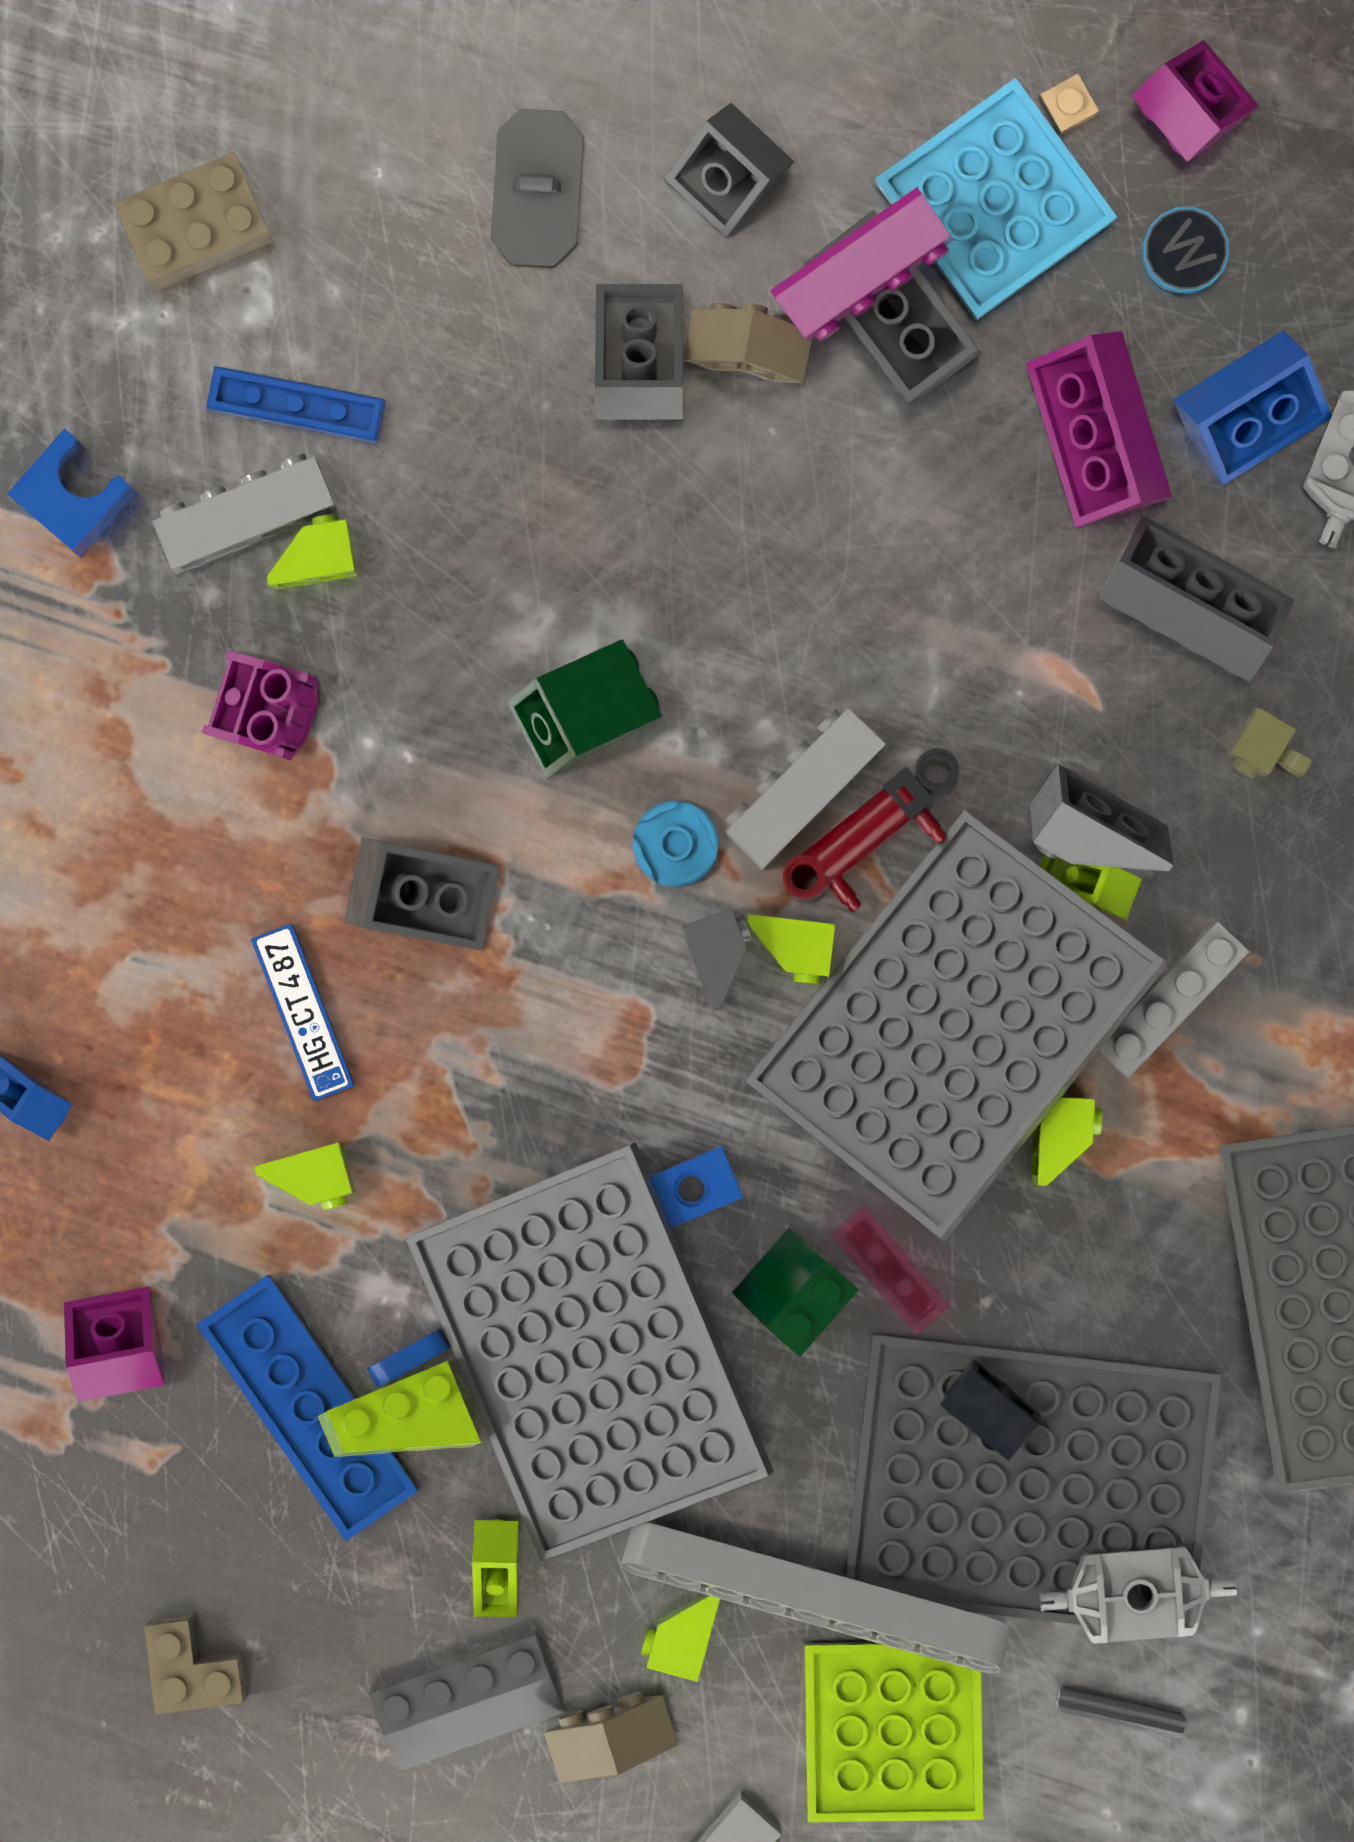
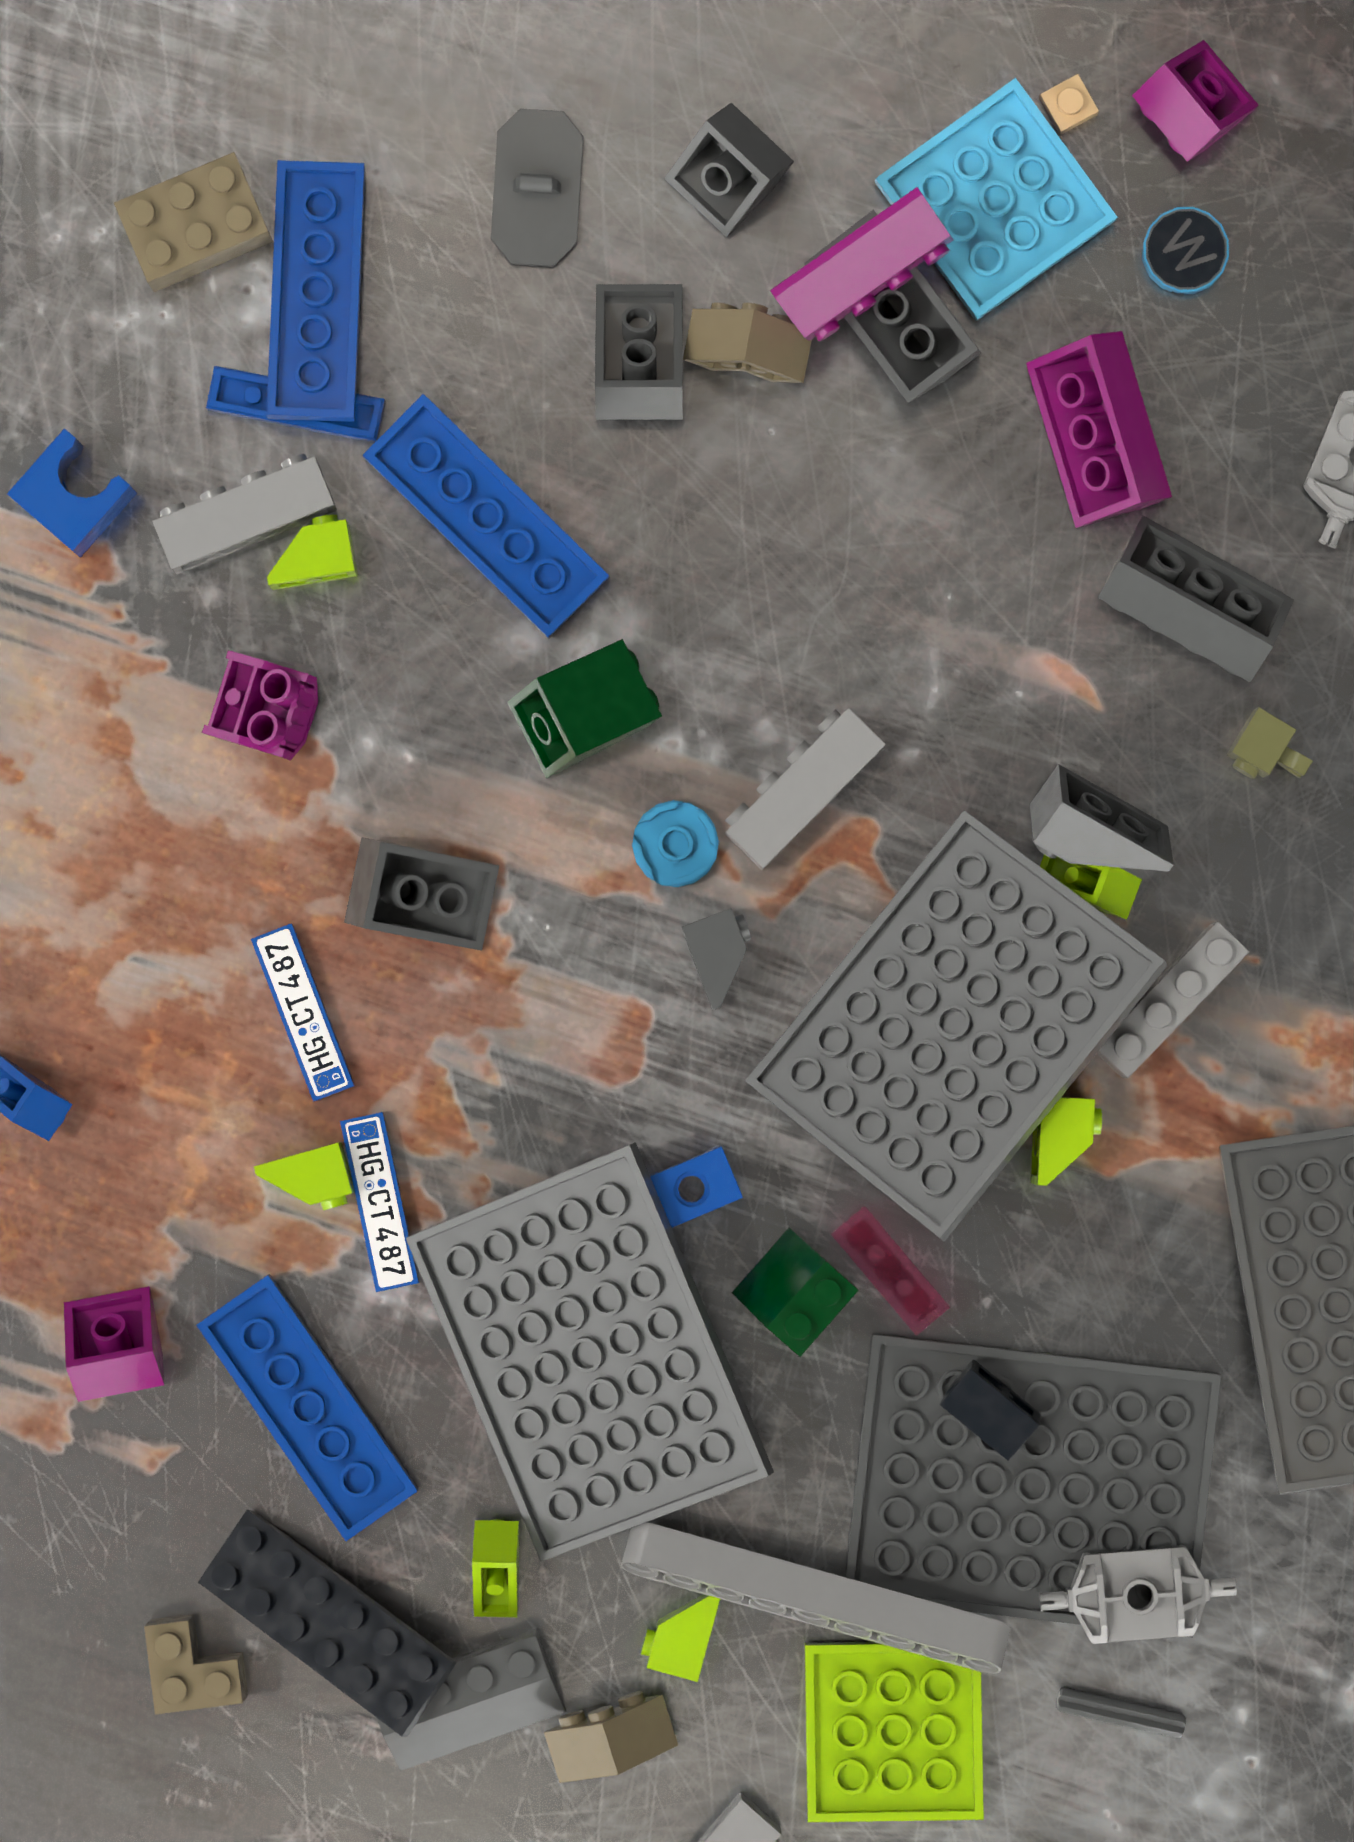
(316, 291): none -> blue plate
(327, 1623): none -> black plate
(379, 1201): none -> tile
(404, 1416): lime wedge -> none
(408, 1358): blue beam -> none
(486, 516): none -> blue plate
(796, 945): lime slope -> none
(900, 802): dark red piece -> none
(1253, 407): blue slope -> none

